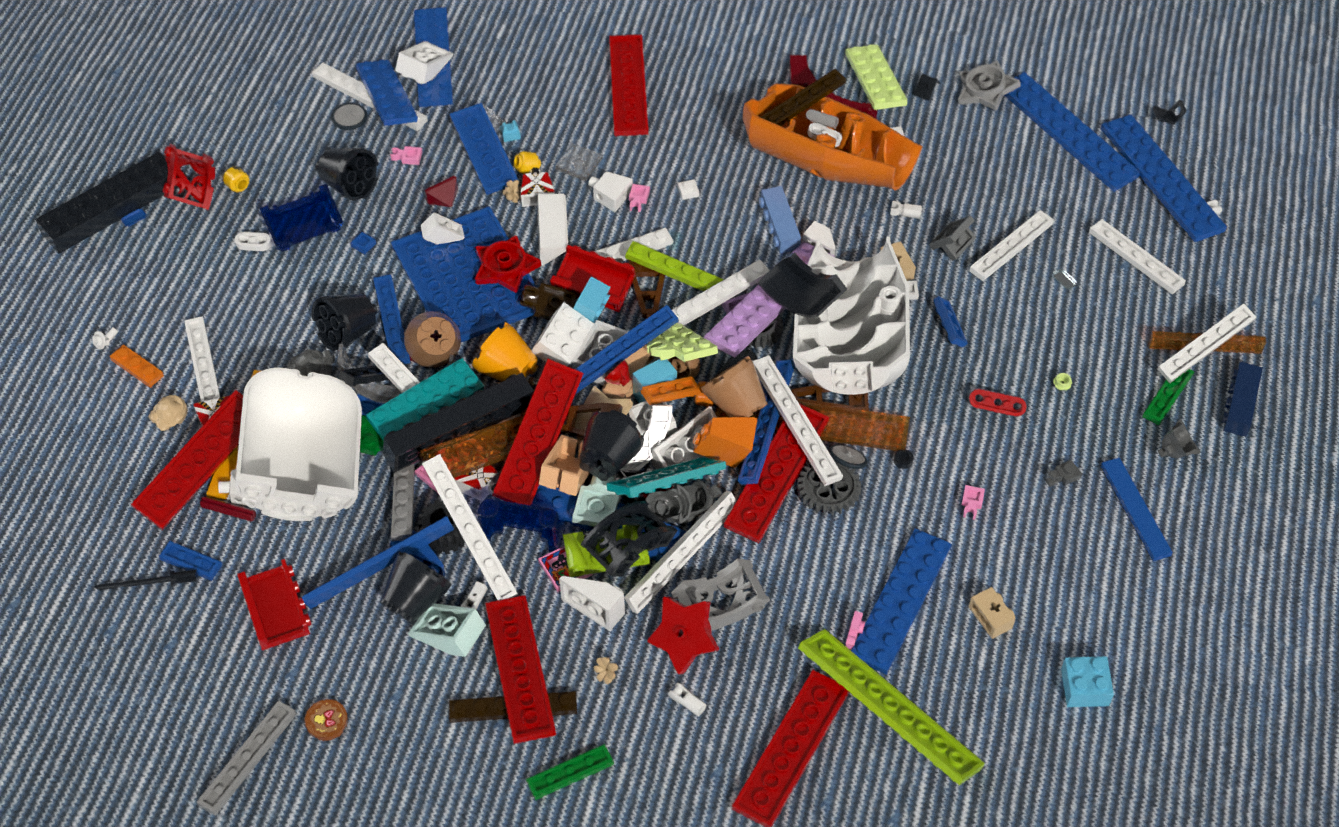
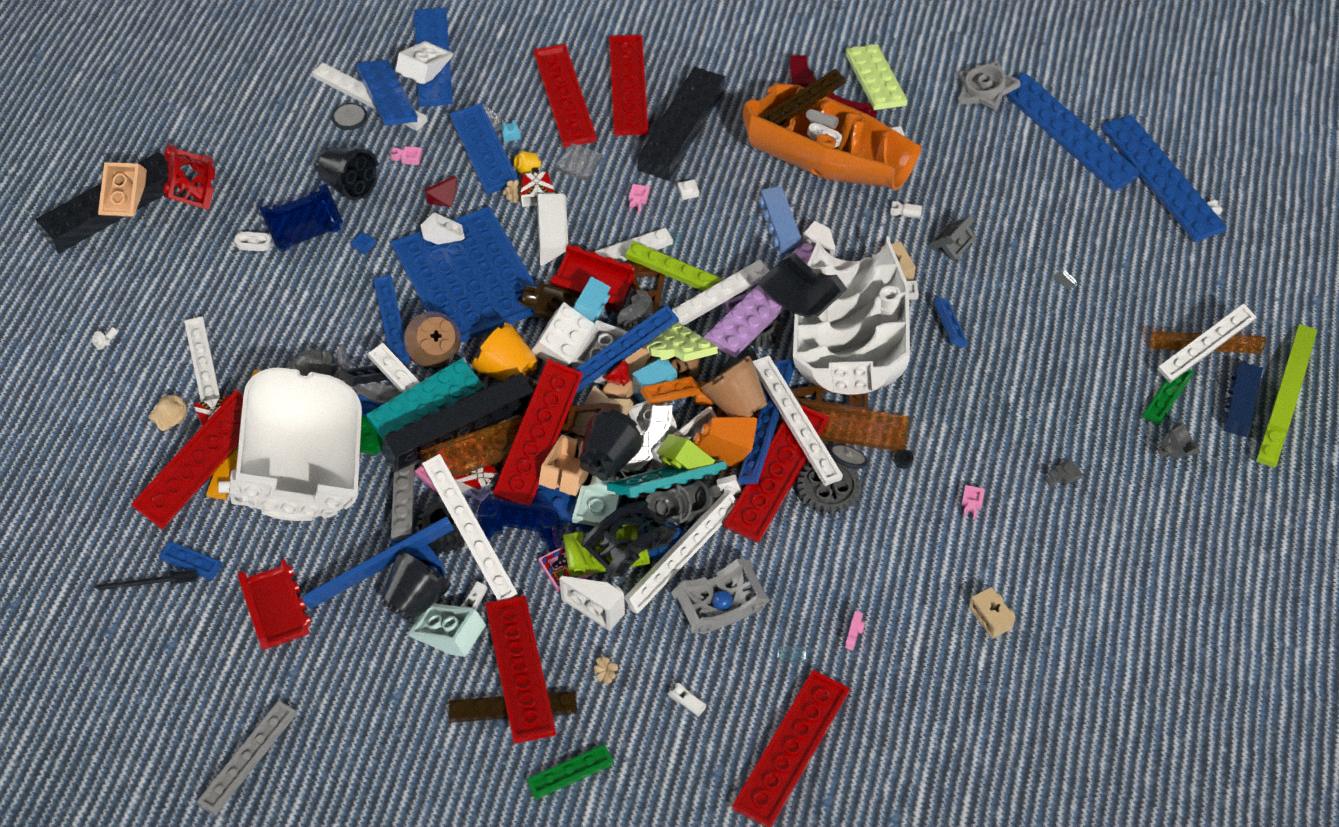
(121, 189): none -> light nougat slope
(133, 217): blue piece -> none
(136, 366): orange plate -> none
(228, 508): dark red axle -> none
(236, 179): yellow head -> none
(326, 719): tile -> none
(343, 318): black cone -> none
(505, 264): red plate -> none
(564, 95): none -> red plate
(611, 189): white torso -> none
(636, 312): none -> dark grey helmet
(681, 123): none -> black brick
(683, 453): none -> lime slope
(684, 632): red plate -> none
(722, 600): none -> blue piece
(729, 484): none -> white plate
(791, 654): none -> clear light blue piece
(892, 706): lime plate -> none
(901, 600): blue plate -> none
(925, 87): black bracket -> none
(1005, 407): red plate -> none
(1011, 245): white plate -> none
(1062, 381): yellowish green plate -> none
(1087, 681): medium azure brick -> none
(1136, 509): blue tile -> none
(1137, 256): white plate -> none
(1169, 115): black bracket -> none
(1287, 396): none -> lime slope

